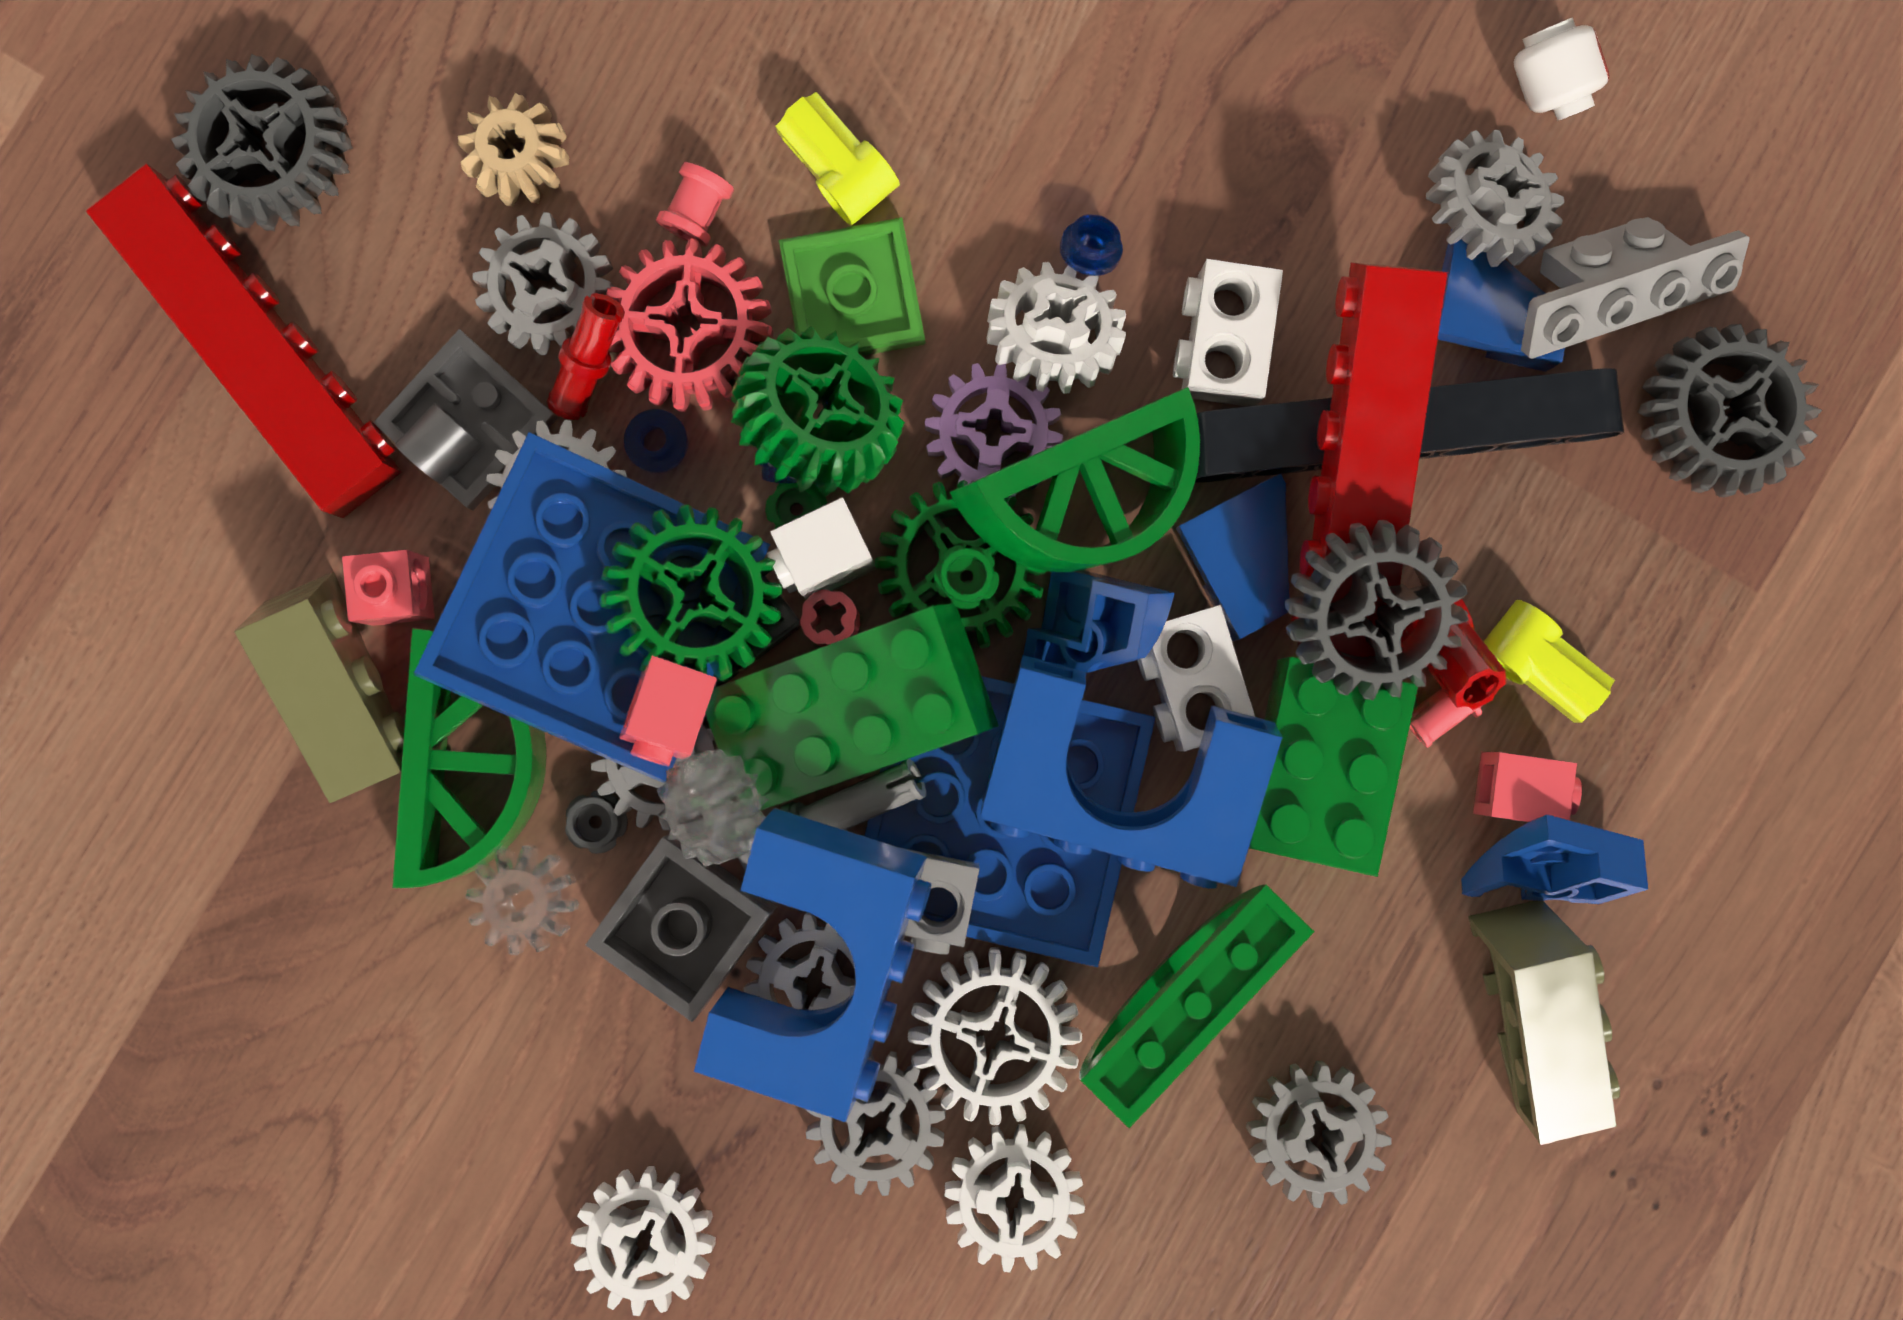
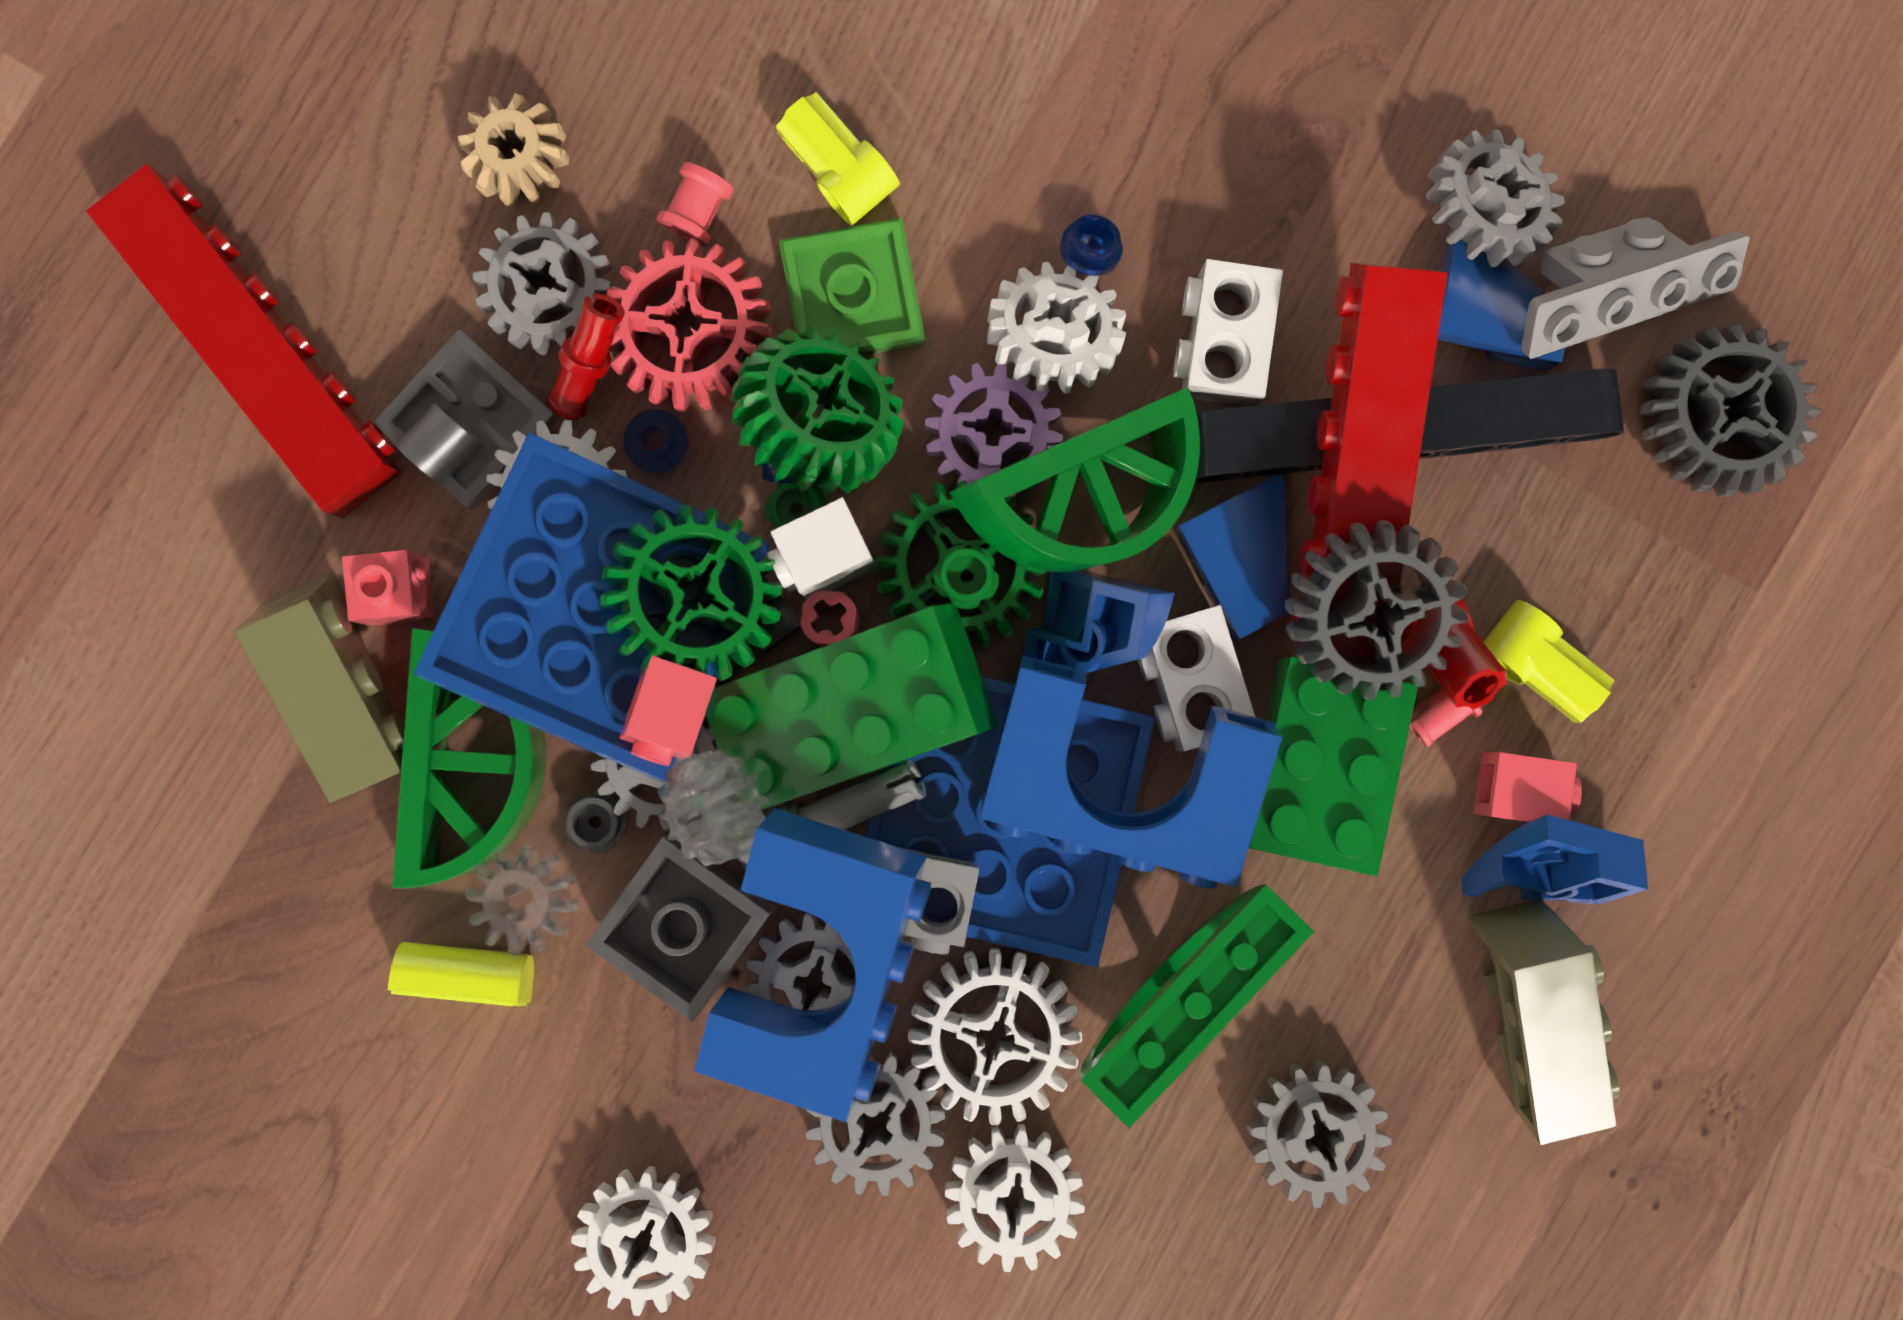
(221, 165): dark grey gear -> none
(462, 974): none -> neon yellow brick
(1561, 69): white head -> none

